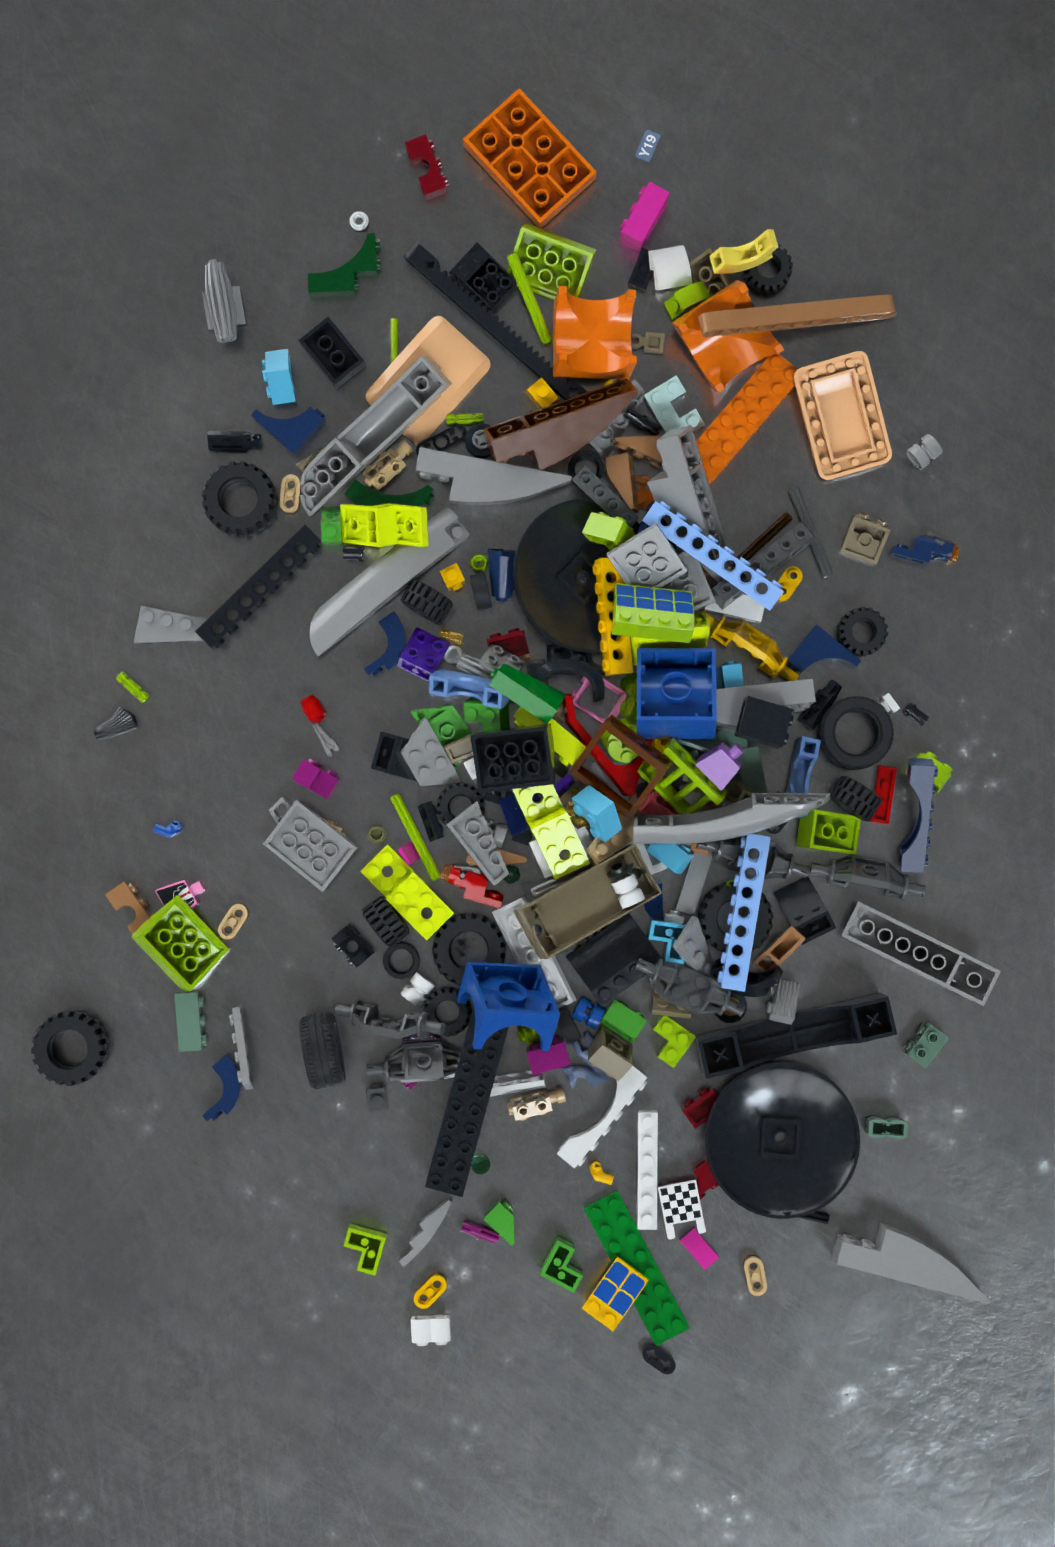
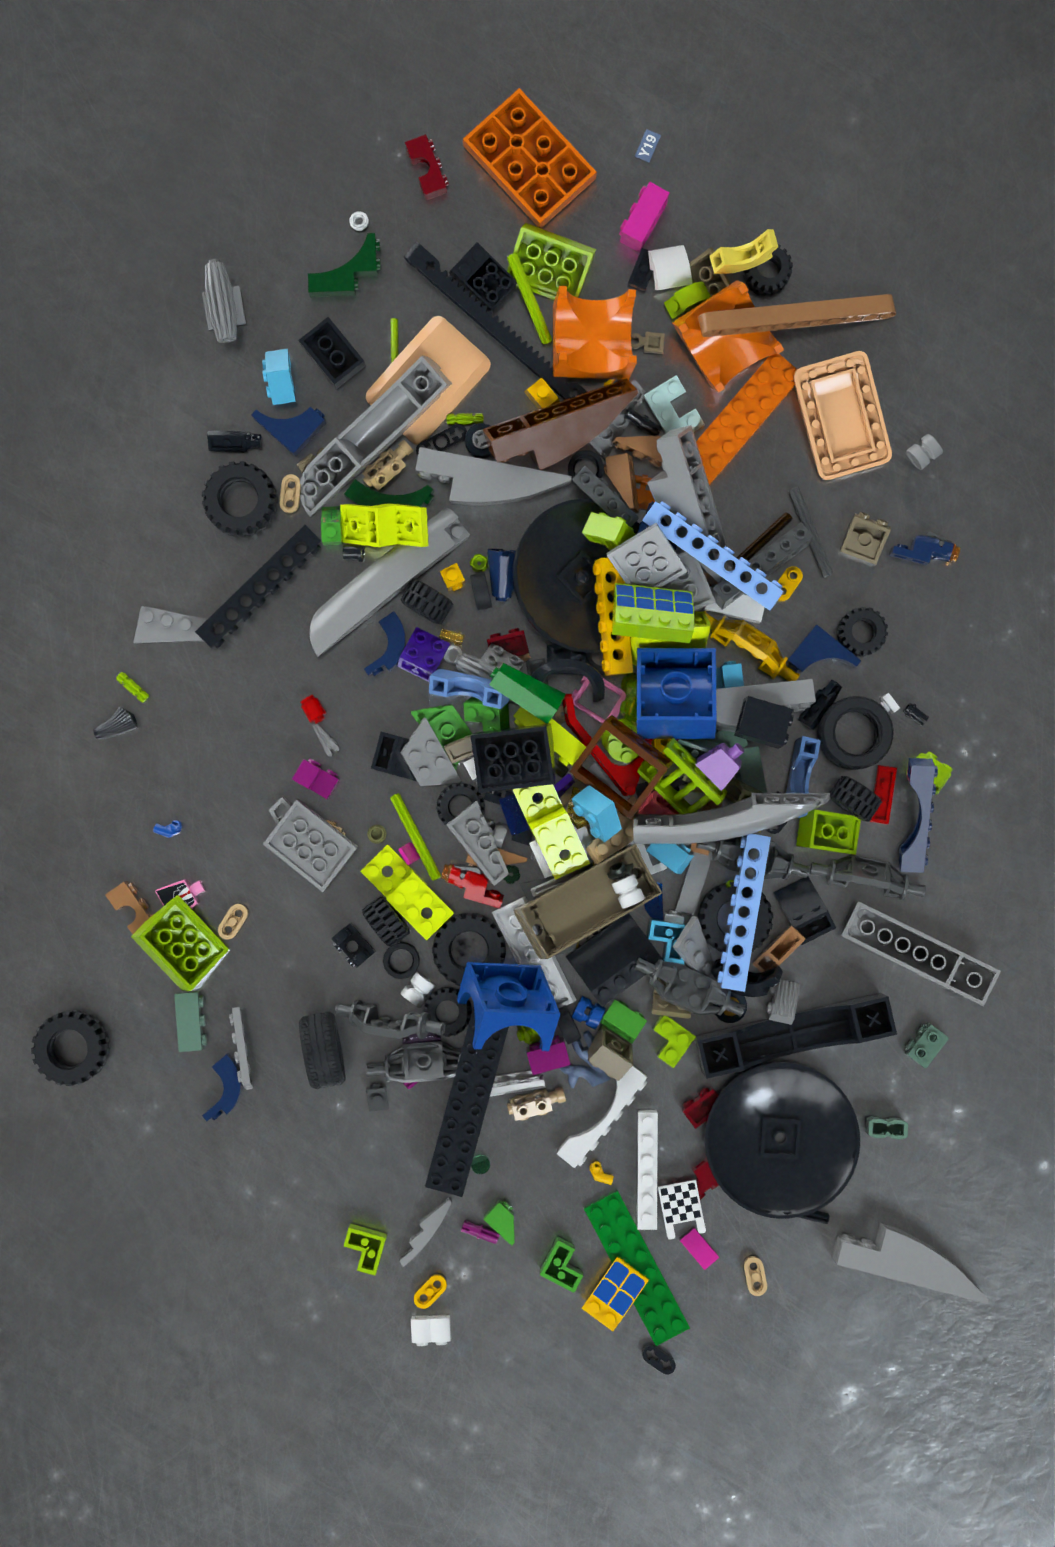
(432, 826): black plate -> none

